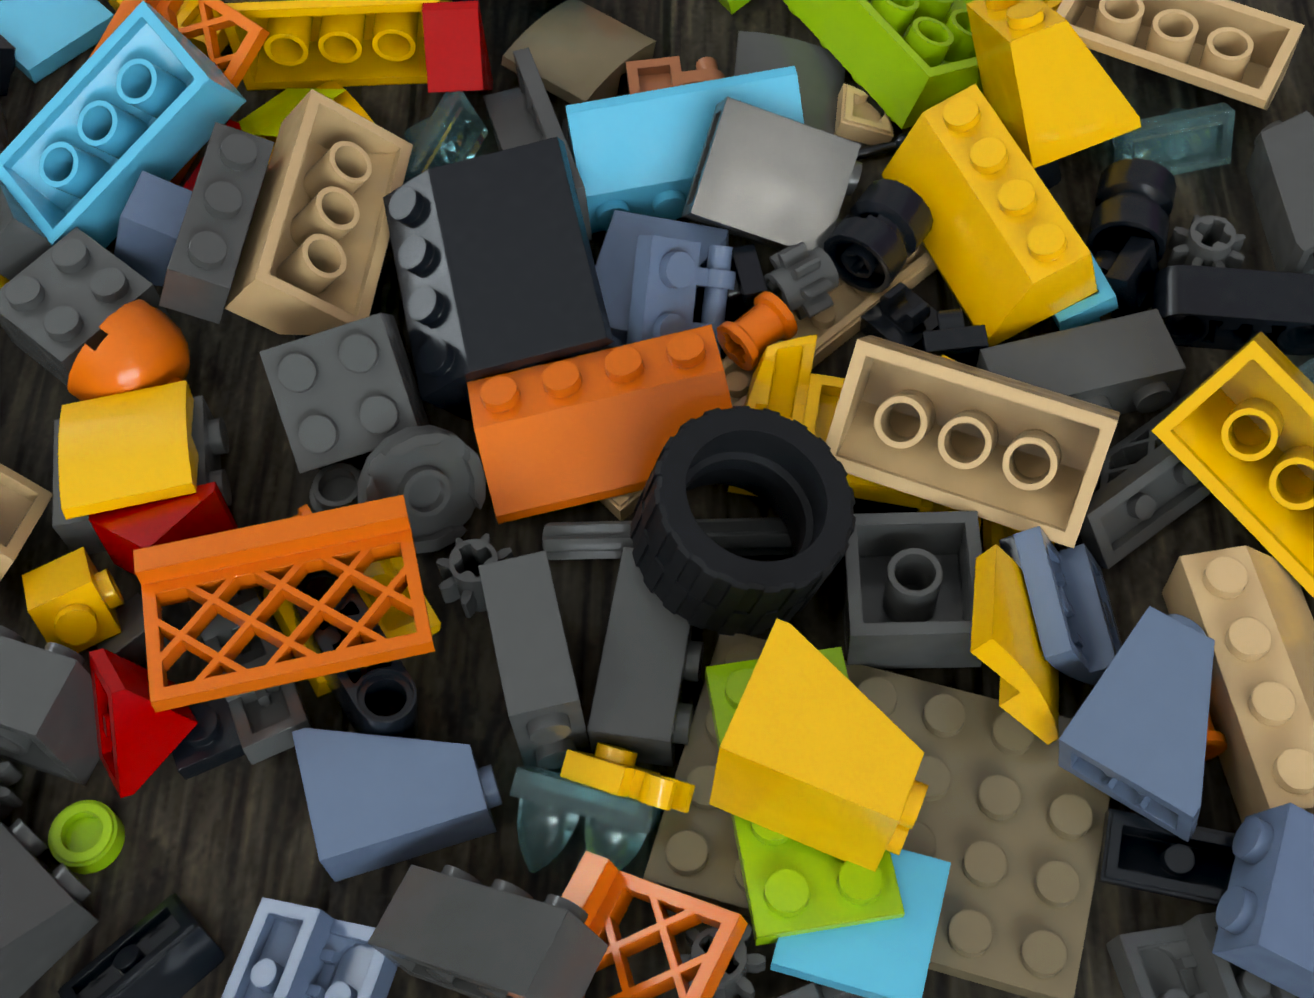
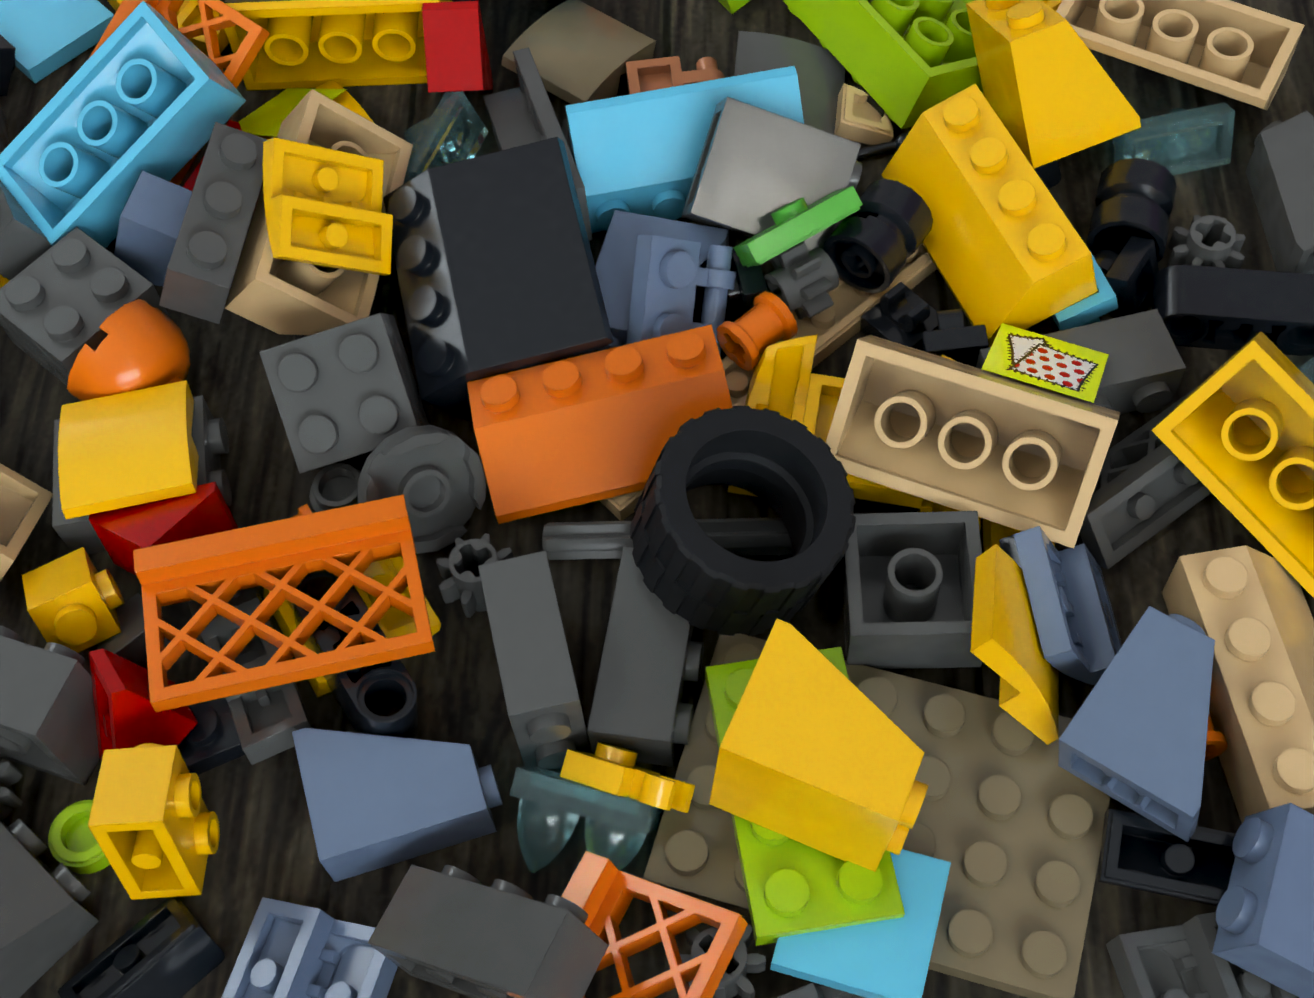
(153, 821): none -> yellow brick
(326, 207): none -> yellow slope
(797, 223): none -> bright green plate
(1046, 362): none -> sticker

